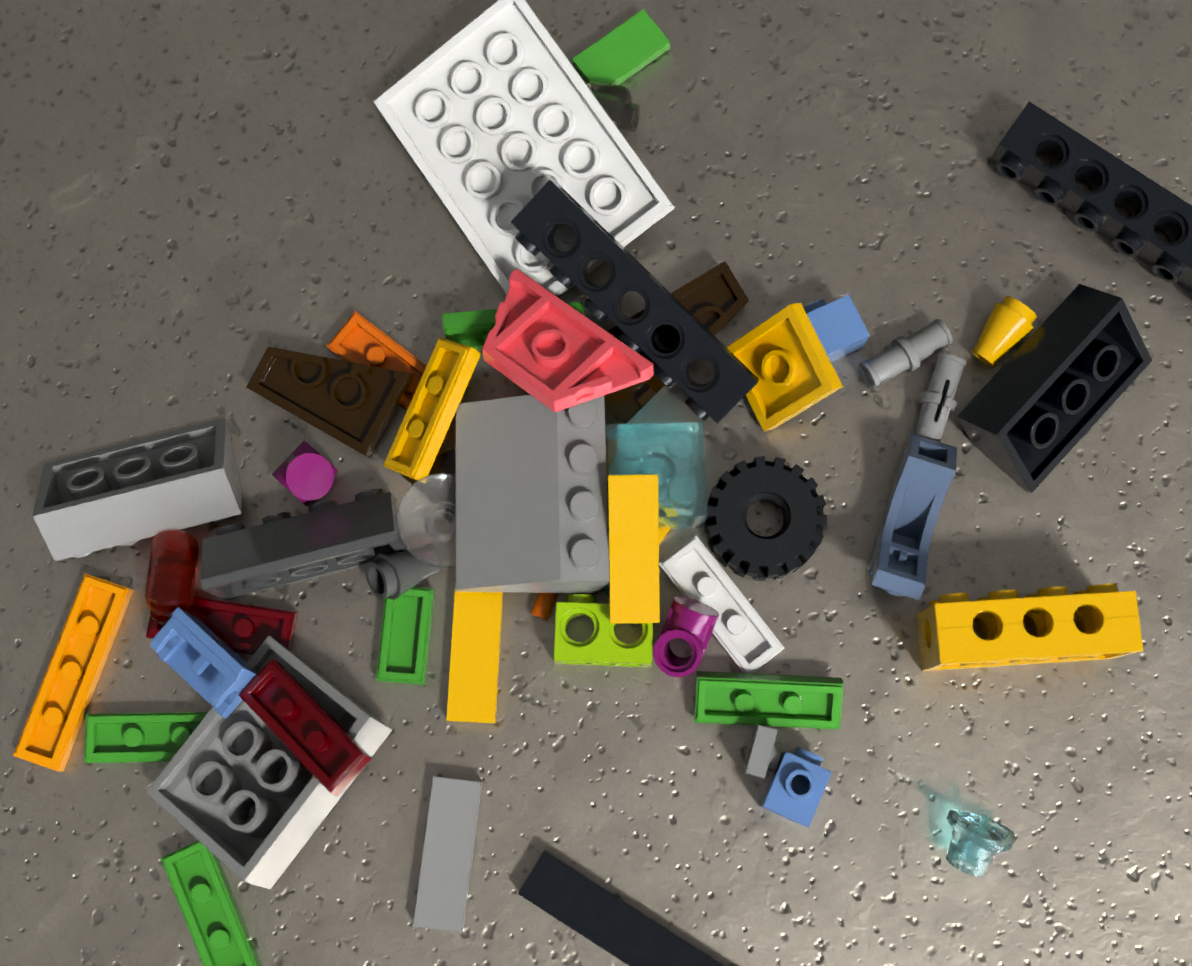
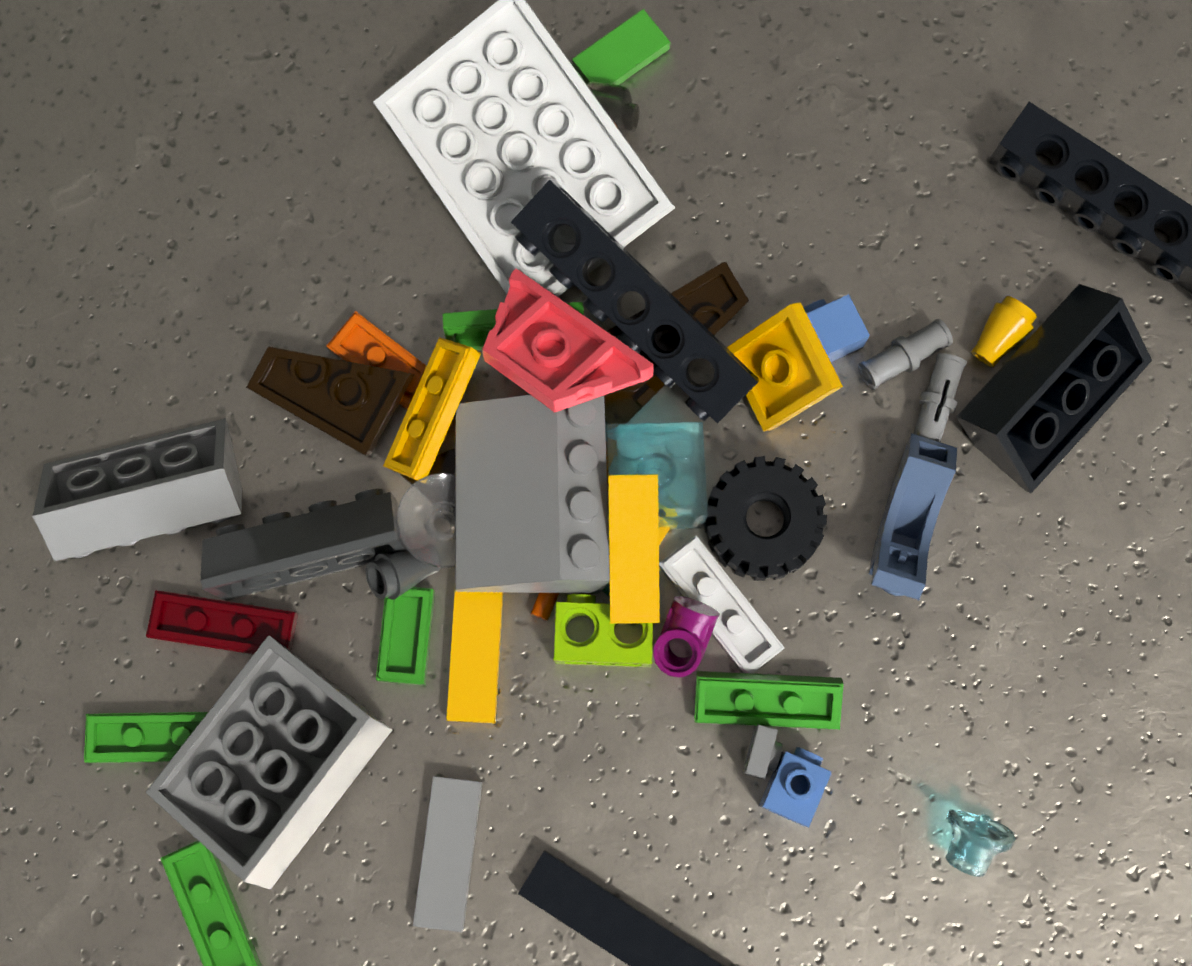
(73, 673): light orange tile -> none
(171, 574): clear red arm -> none
(203, 661): medium blue hinge -> none
(305, 727): dark red tile -> none
(306, 473): magenta piece -> none
(1059, 625): yellow brick -> none

